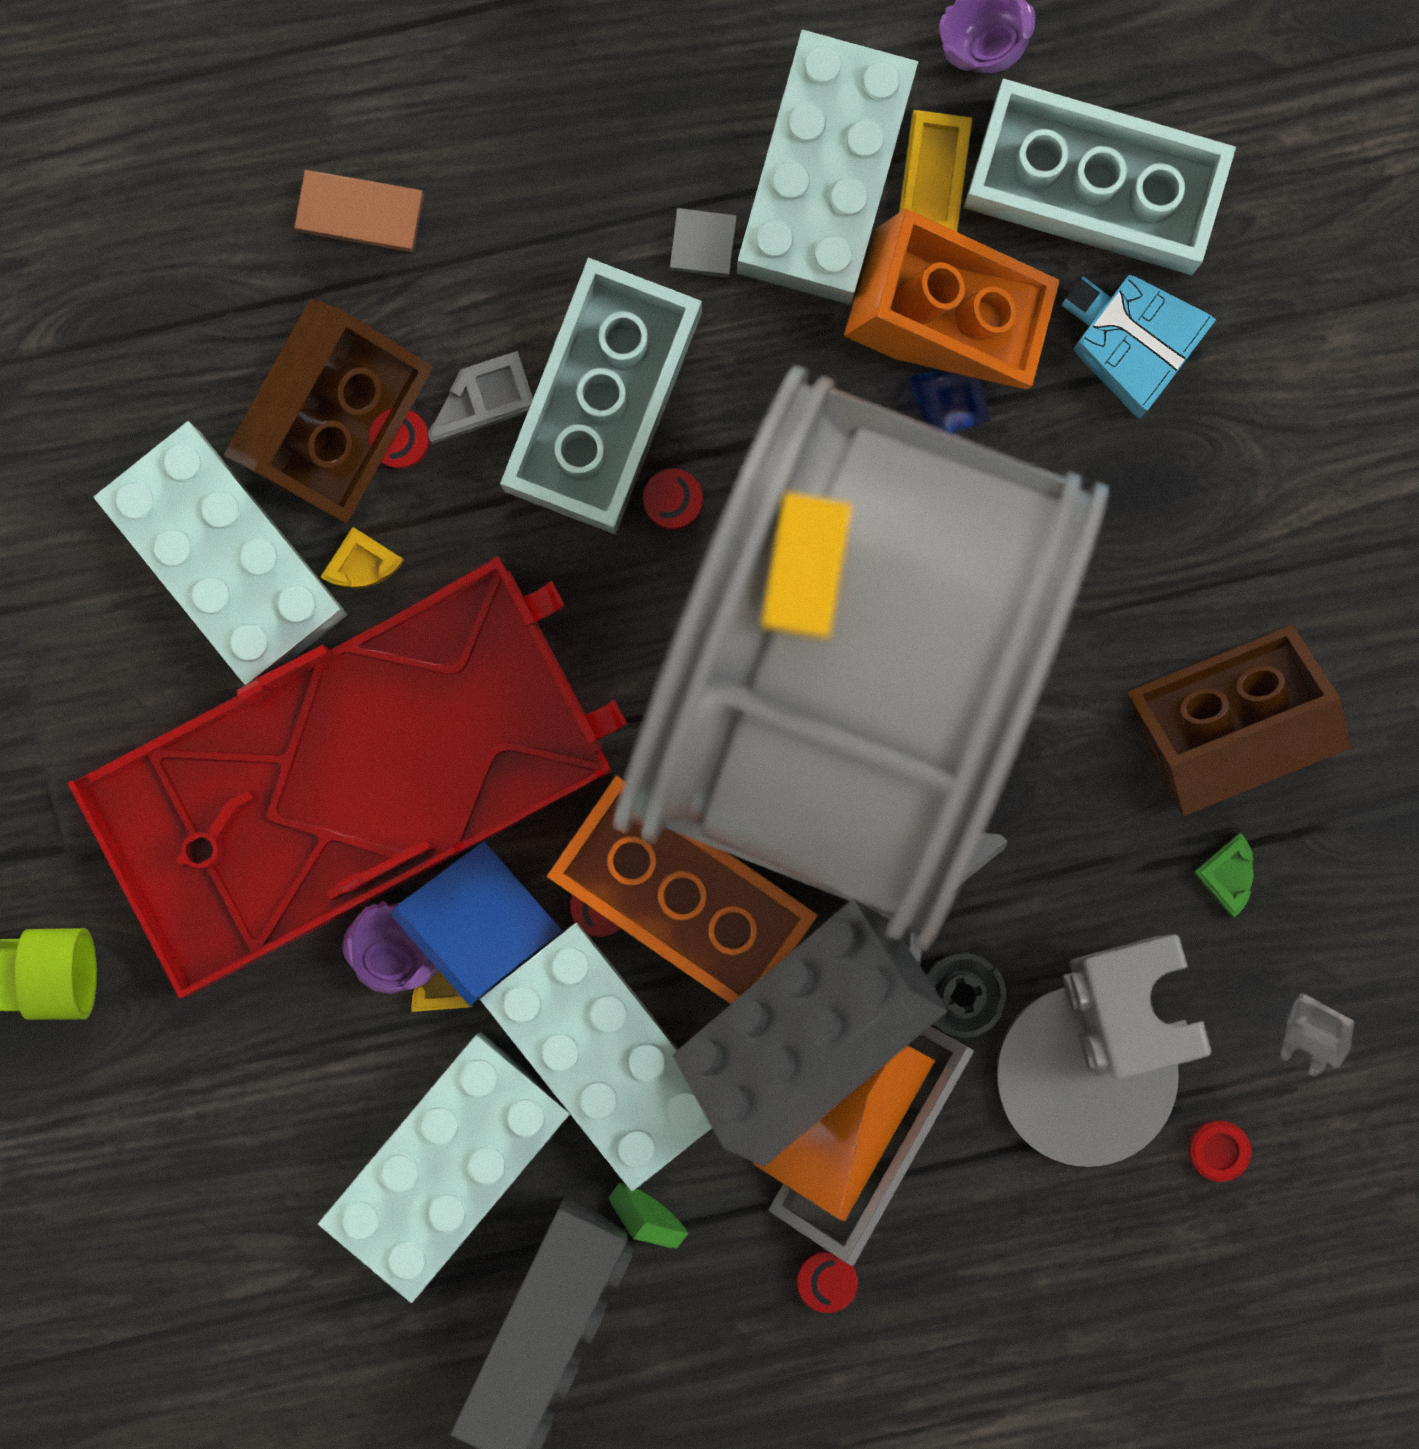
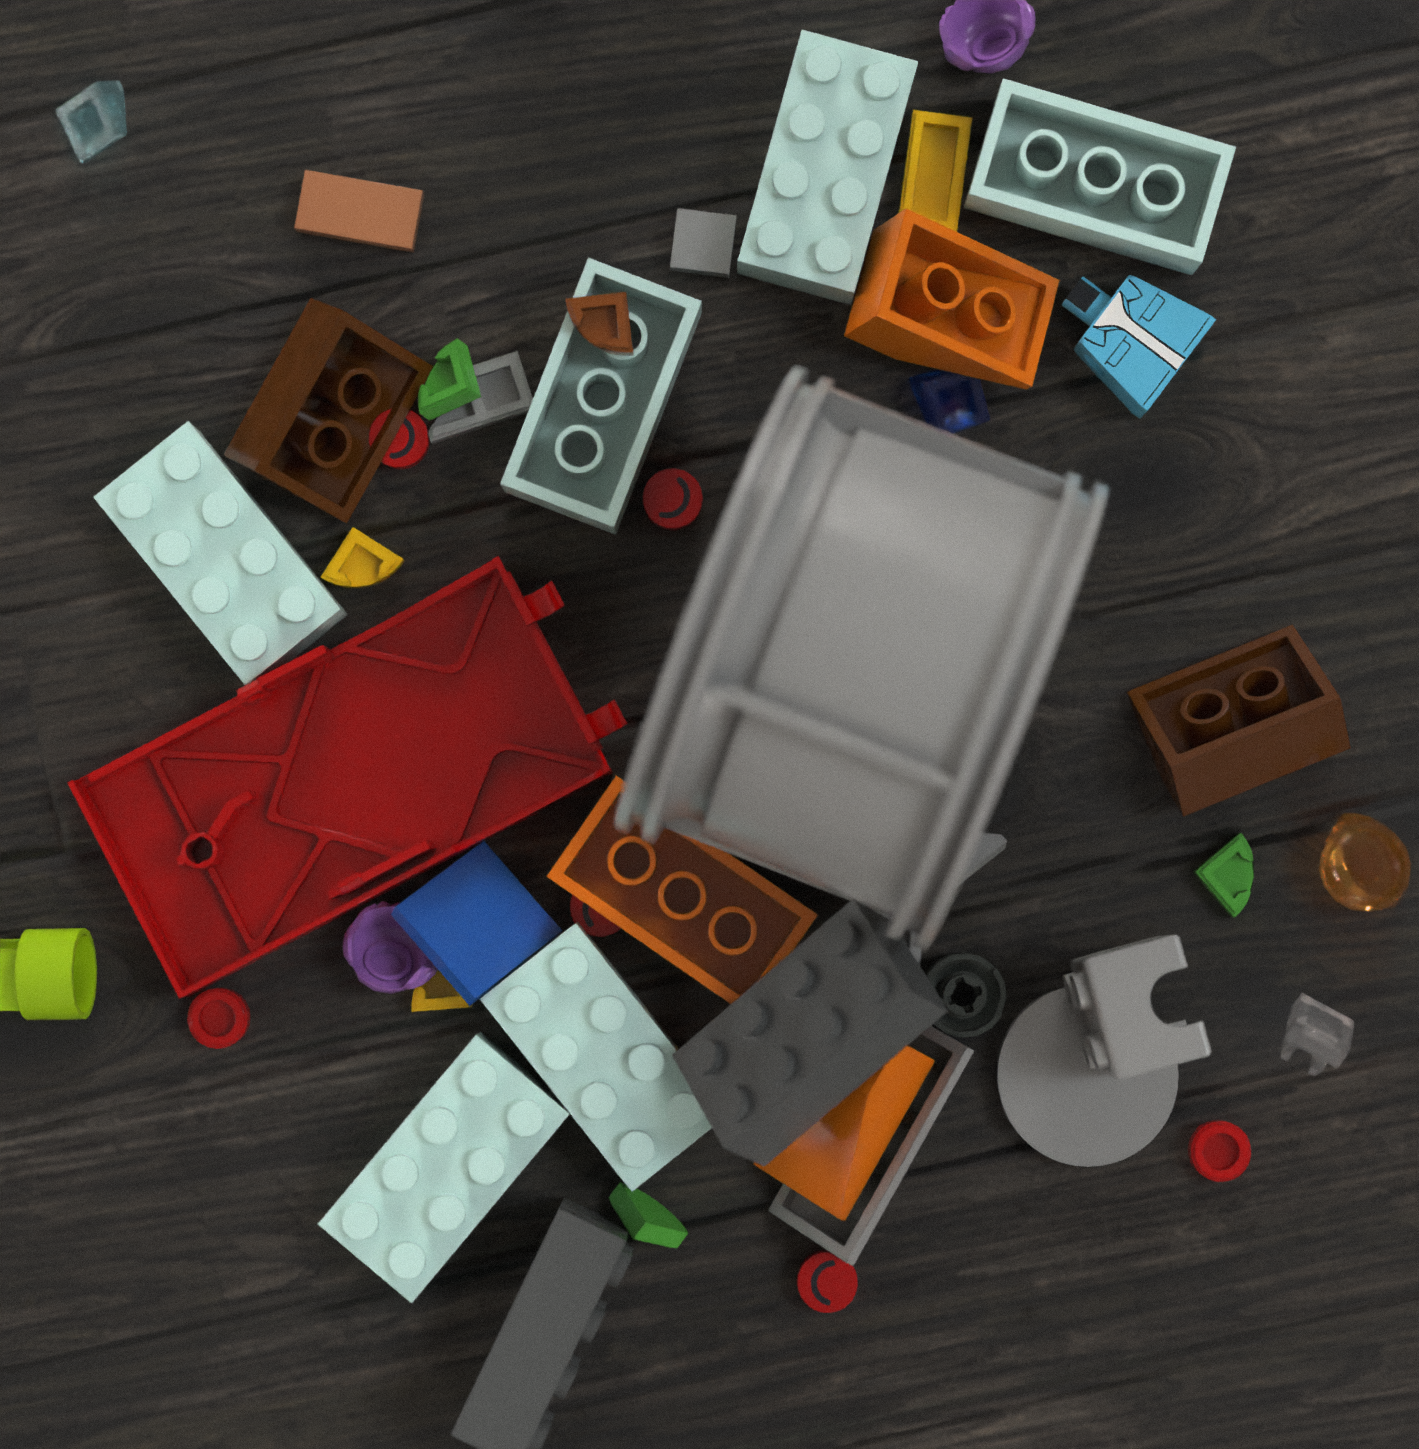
(94, 118): none -> clear light blue slope
(218, 1018): none -> red tile
(449, 382): none -> bright green tile
(603, 321): none -> dark orange tile
(806, 566): yellow tile -> none
(1364, 864): none -> clear orange piece

